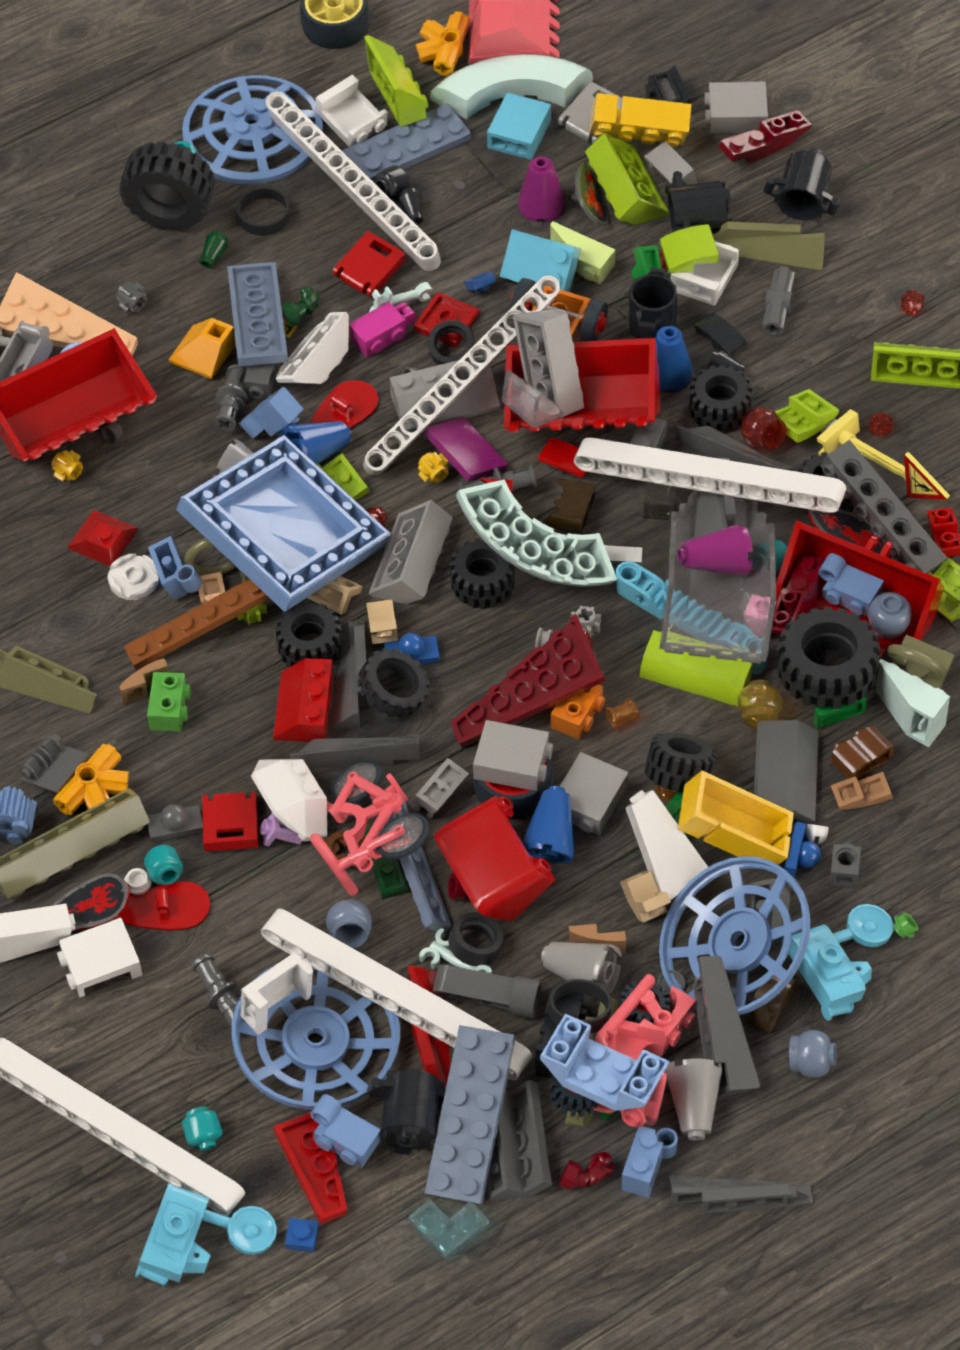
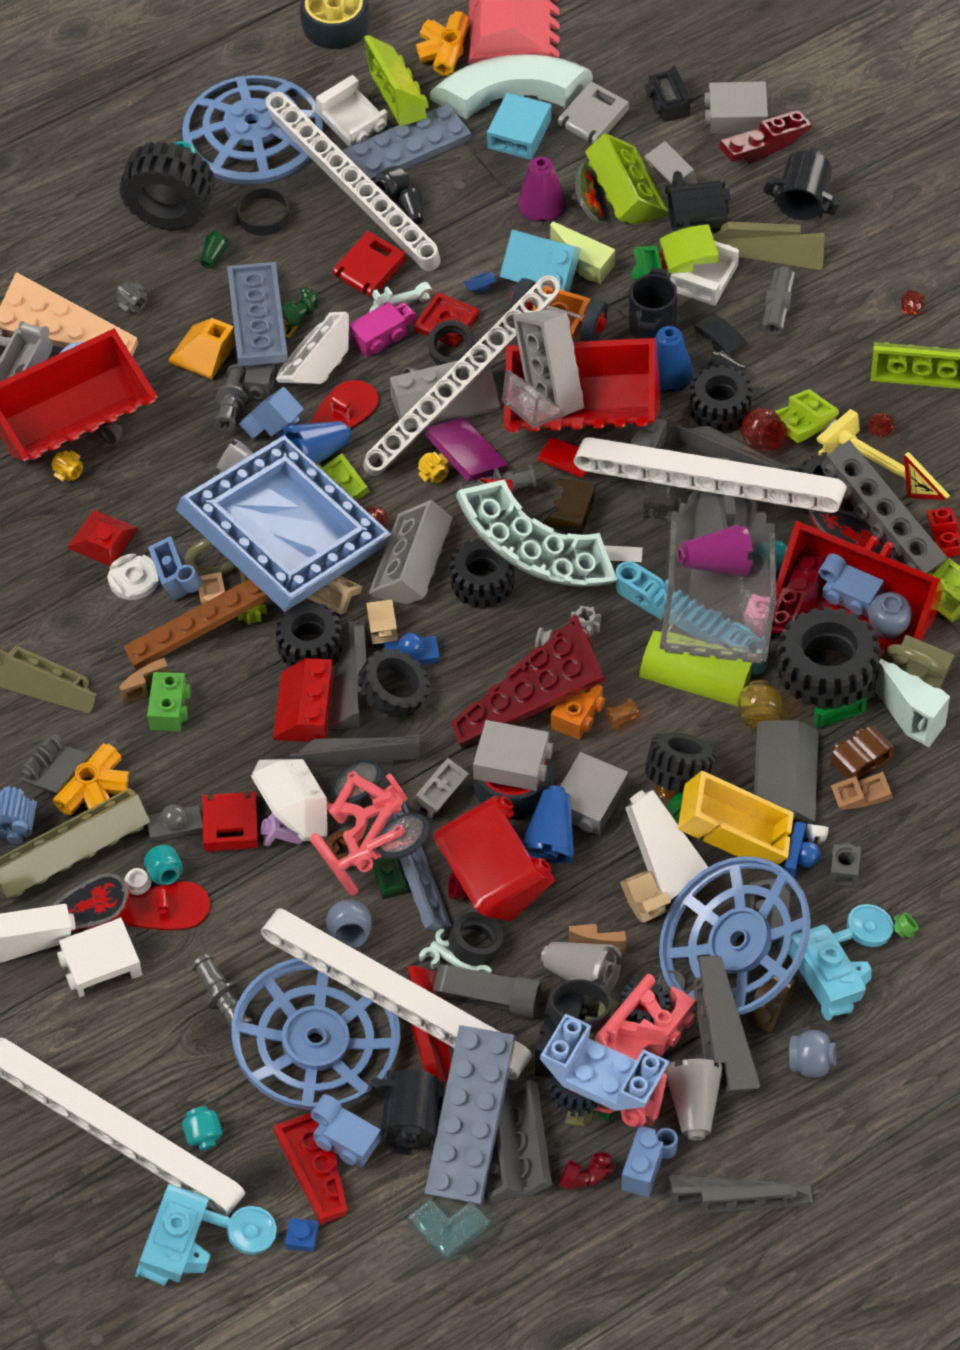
(272, 986): white panel -> none
(640, 119): yellow piece -> none

